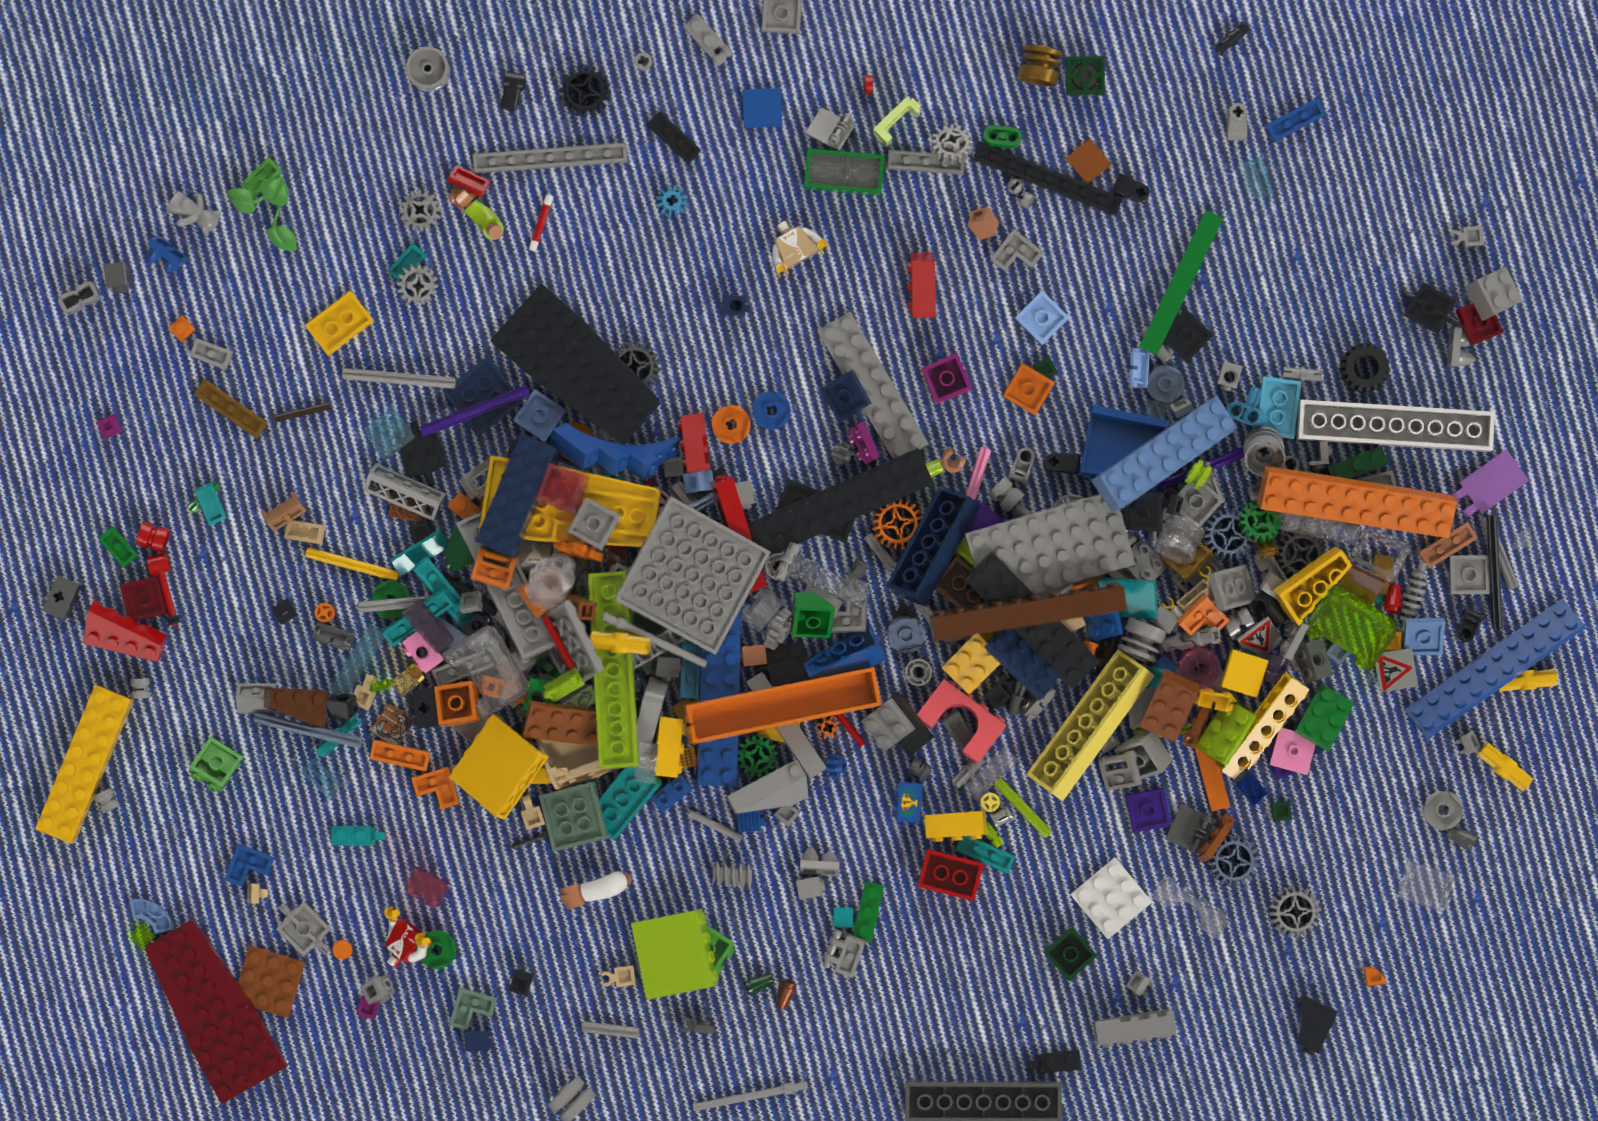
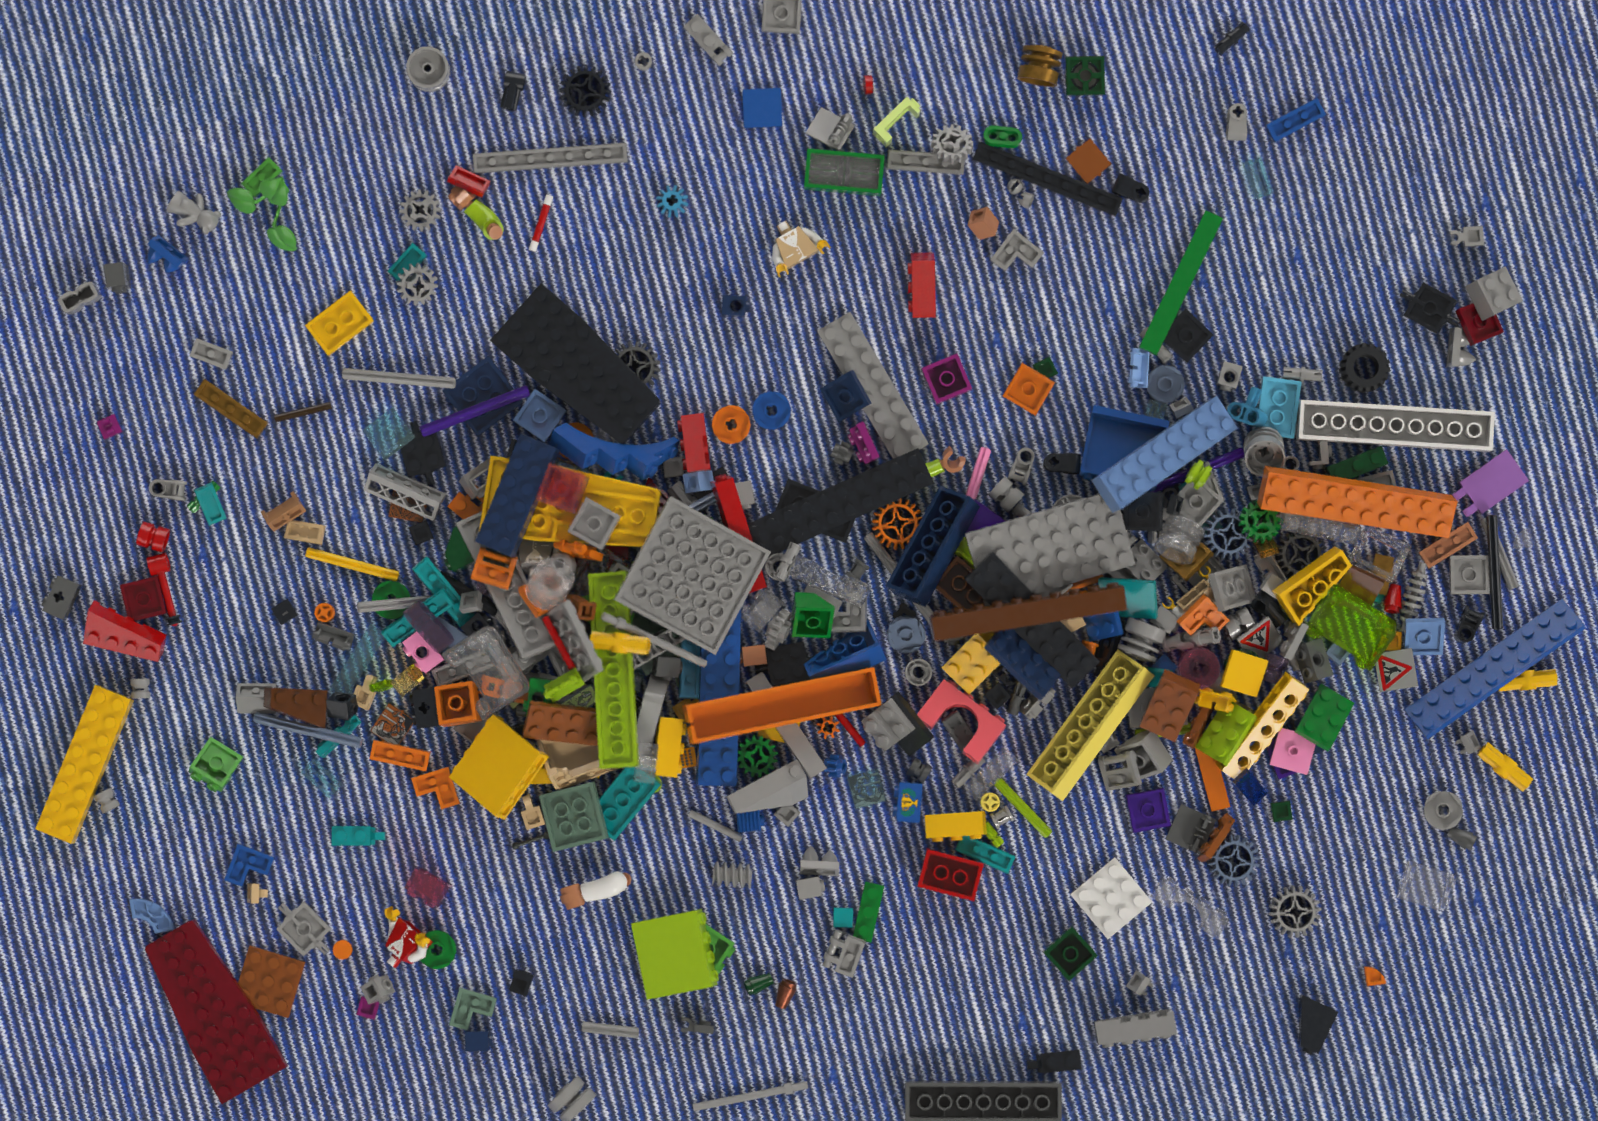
(118, 547): green plate -> none
(142, 936): clear neon green plate -> none
(169, 489): none -> light grey piece
(182, 328): orange plate -> none
(413, 555): teal tile -> none
(548, 667): dark green tile -> none
(623, 976): tan plate -> none
(671, 793): blue brick -> none
(673, 137): black tile -> none
(866, 788): none -> clear light blue piece
(1042, 317): light blue plate -> none

